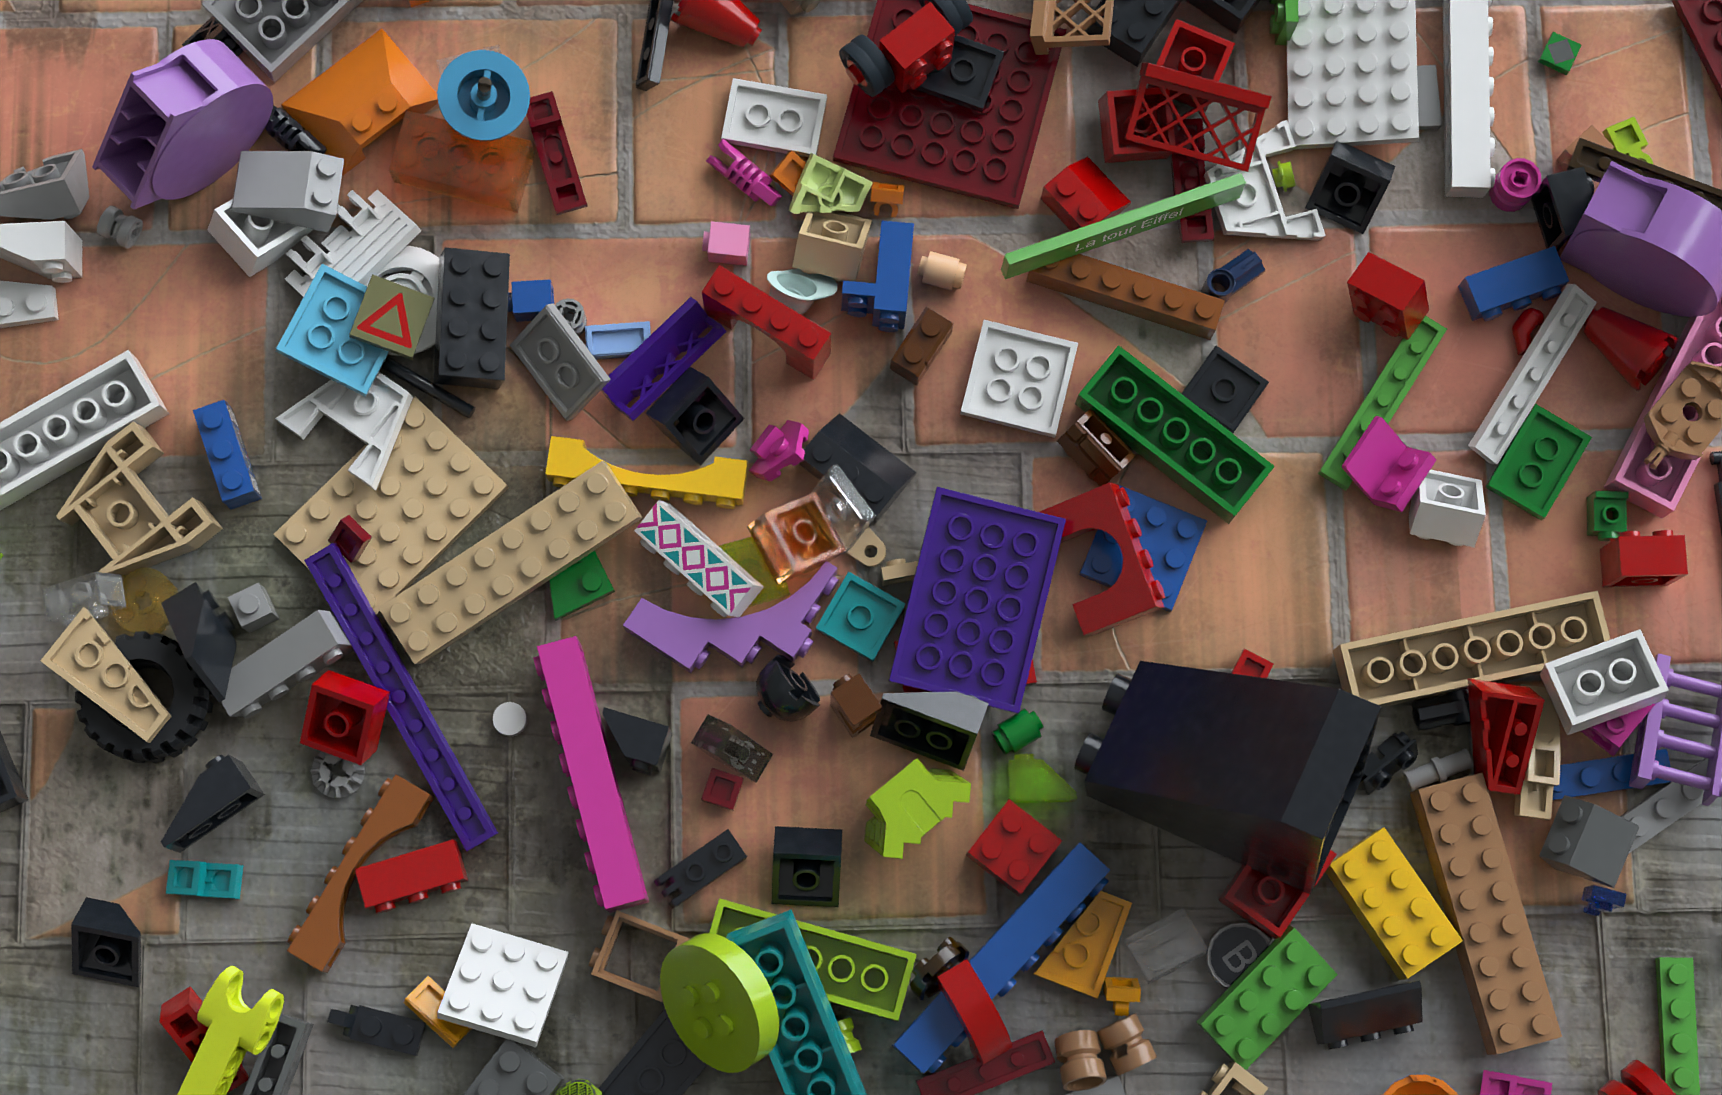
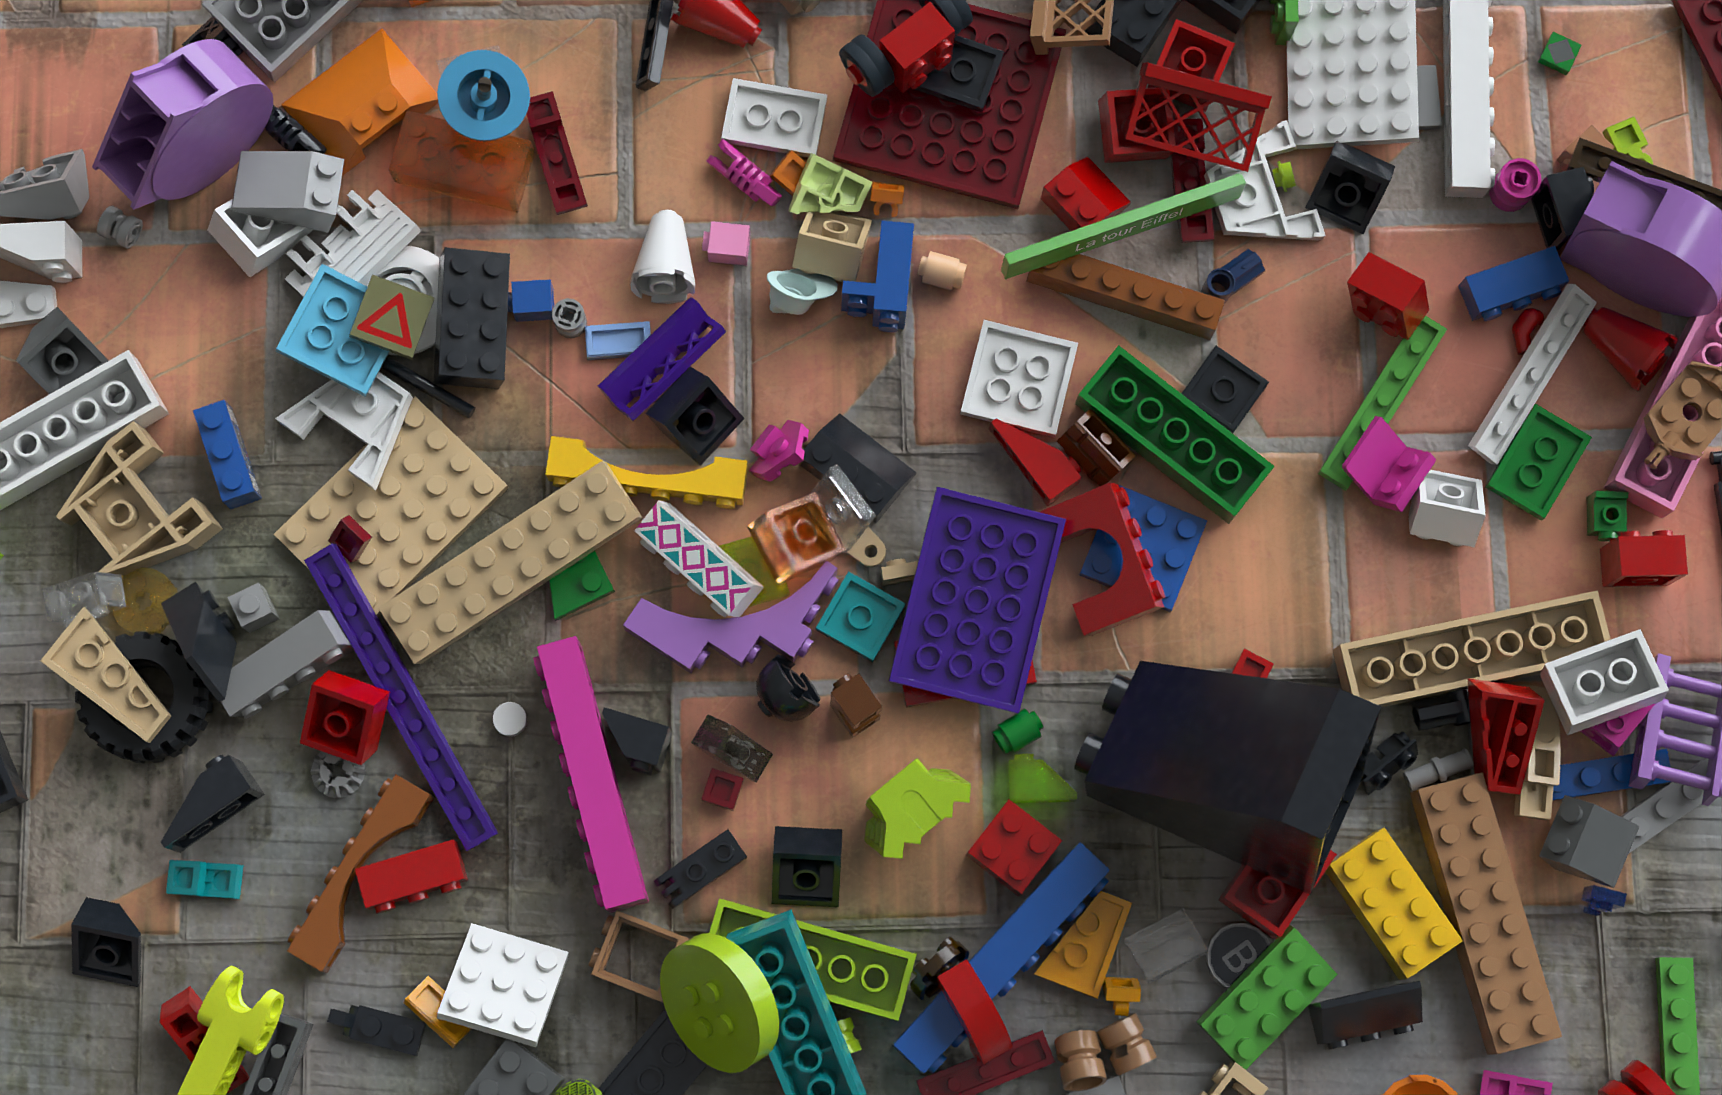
(58, 352): none -> dark grey slope
(560, 362): light grey tile -> none
(664, 261): none -> white cone
(734, 299): red arch -> none
(921, 346): reddish brown brick -> none
(931, 724): black slope -> none
(1041, 464): none -> red slope

